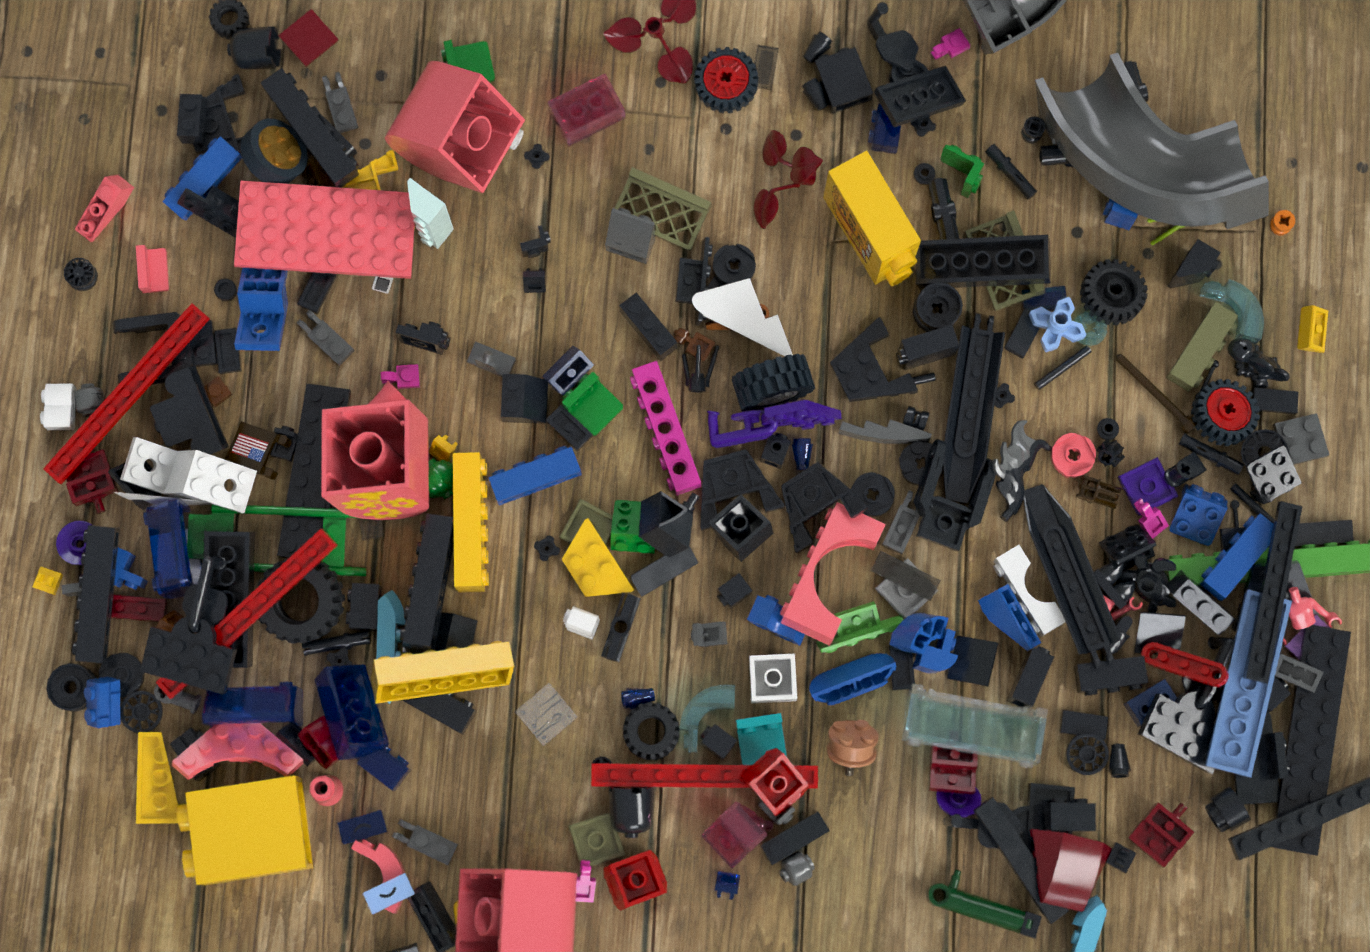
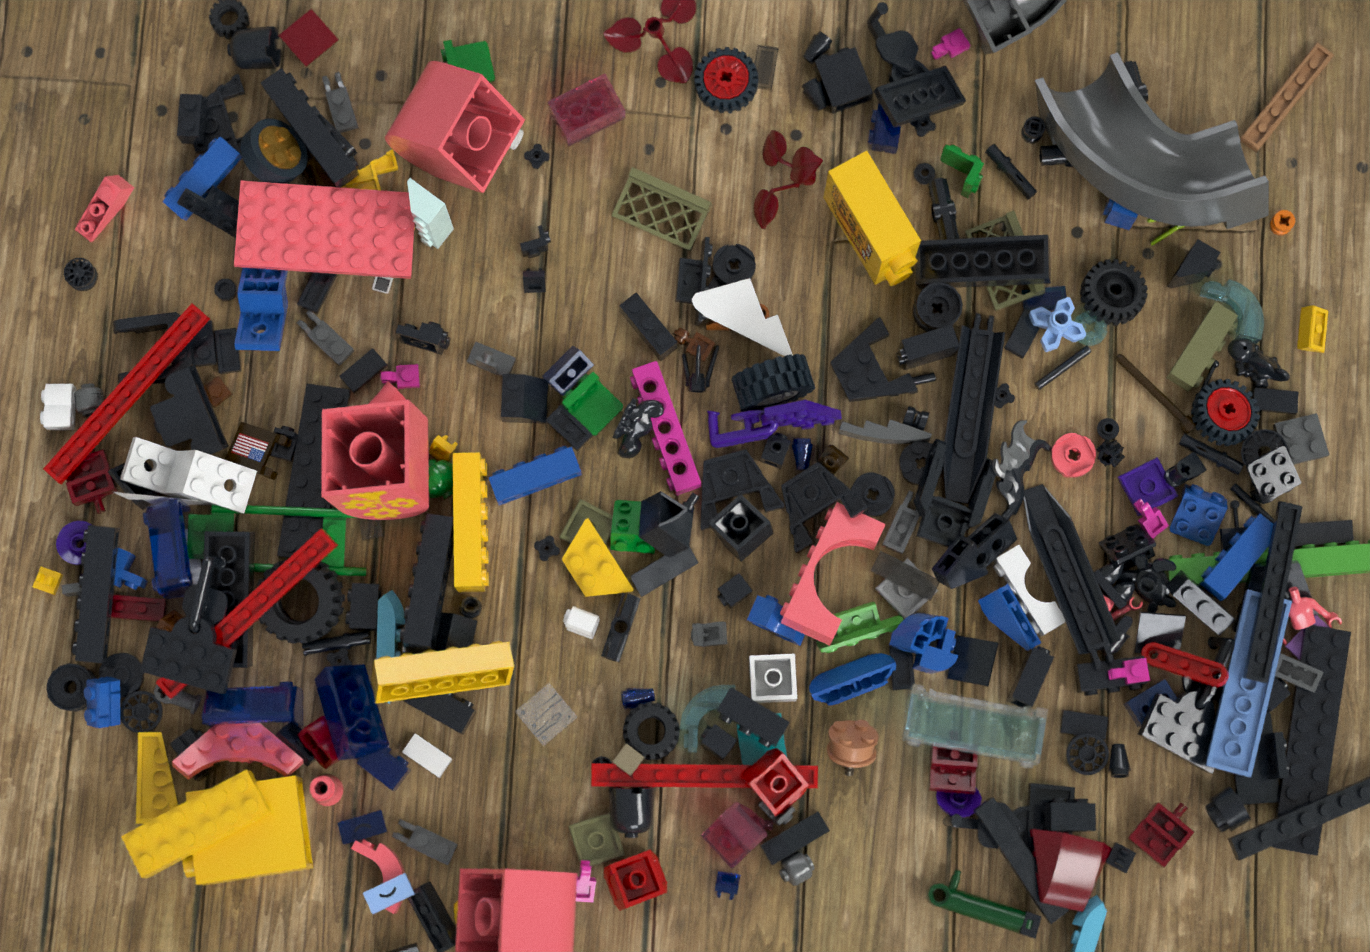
(152, 269): coral panel -> none
(196, 824): none -> yellow brick
(363, 370): none -> black tile
(427, 755): none -> white tile
(470, 602): none -> black plate
(628, 759): none -> dark tan tile
(630, 235): dark grey slope -> none
(635, 424): none -> black animal
(752, 718): none -> black brick
(833, 459): none -> dark brown bracket
(970, 556): none -> black brick
(1108, 496): dark brown arm -> none
(1133, 671): none -> dark pink plate
(1286, 97): none -> medium nougat tile

